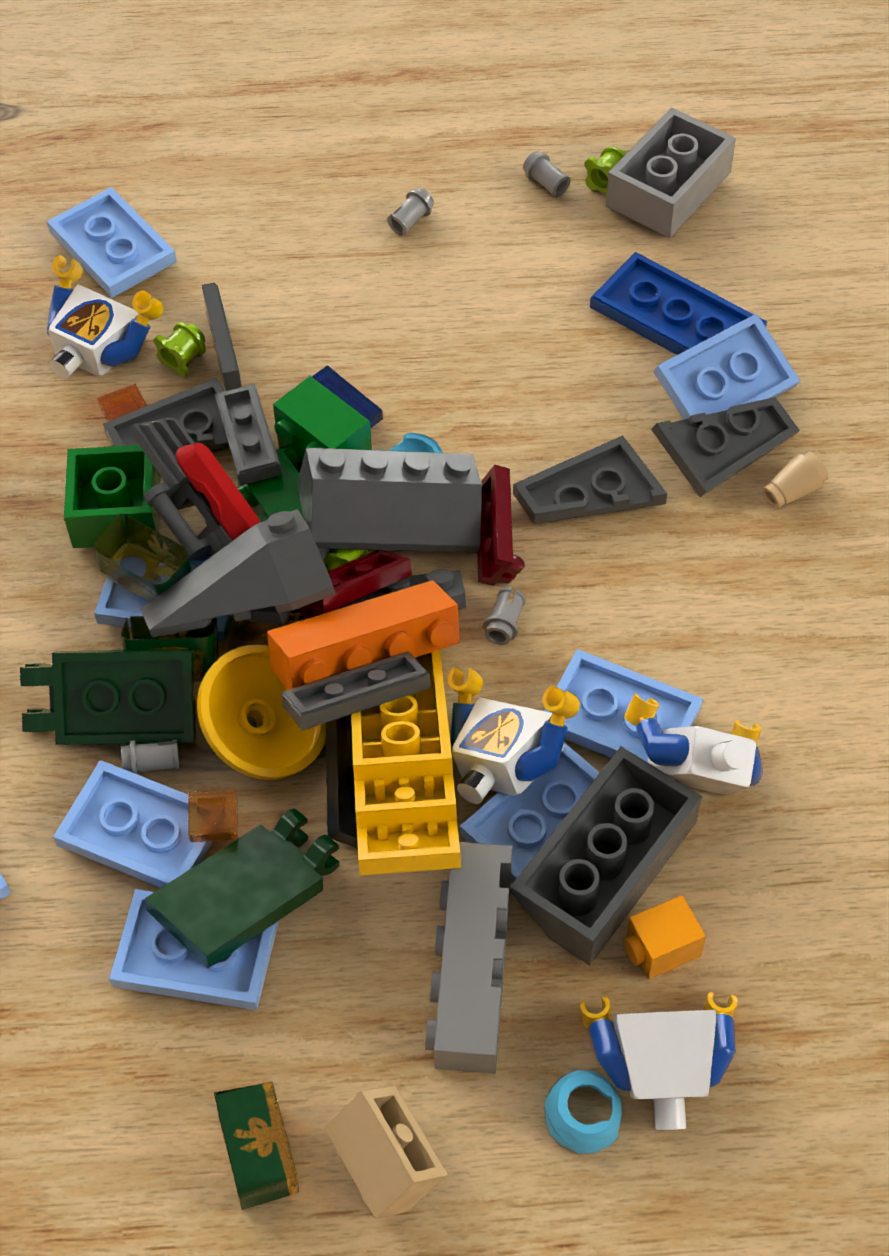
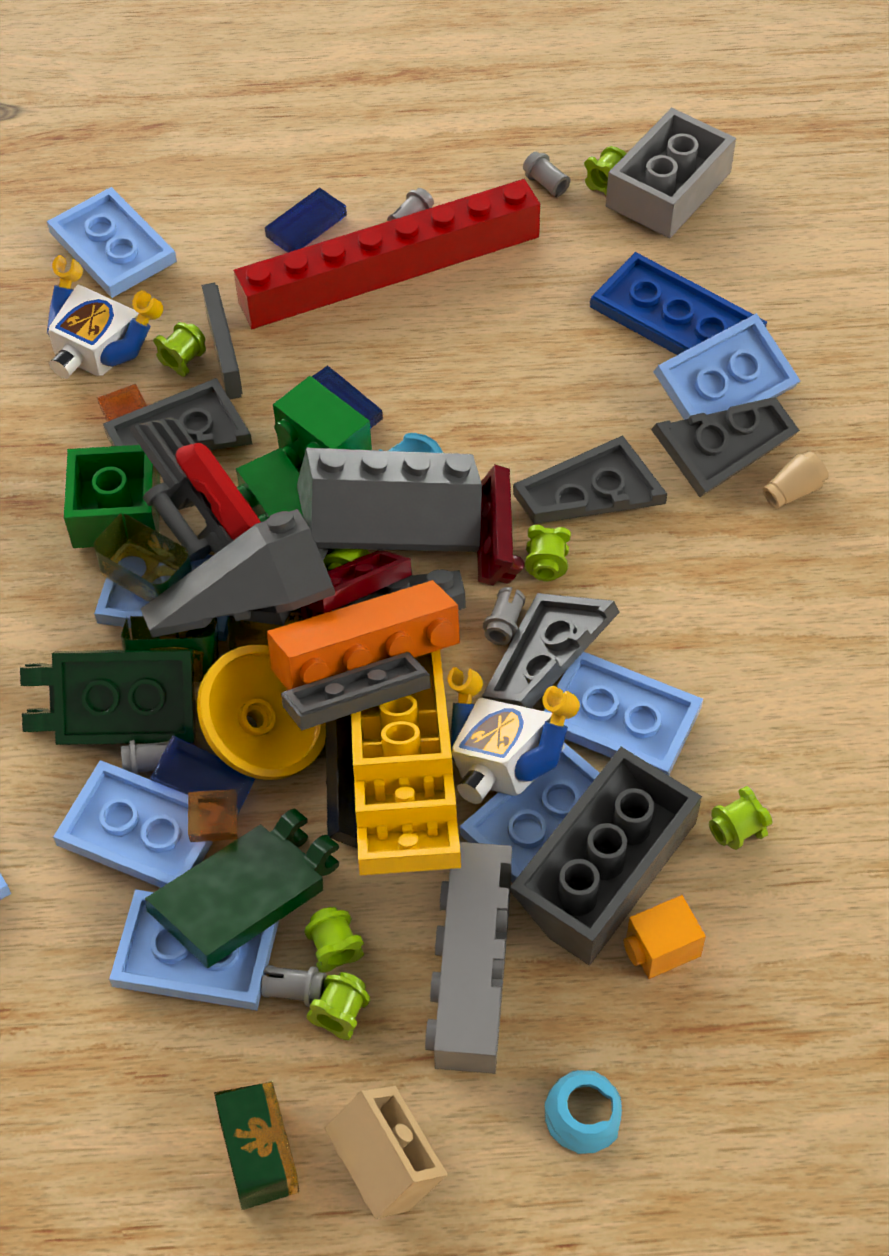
(194, 770): none -> clear blue tile
(248, 434): dark grey tile -> none
(293, 984): none -> light grey pin
(306, 221): none -> clear blue tile
(333, 939): none -> lime brick
(339, 1004): none -> lime brick
(387, 253): none -> red brick
(546, 645): none -> dark grey wing
(547, 552): none -> lime brick
(664, 1053): white torso -> none
(697, 754): torso -> none
(740, 820): none -> lime brick

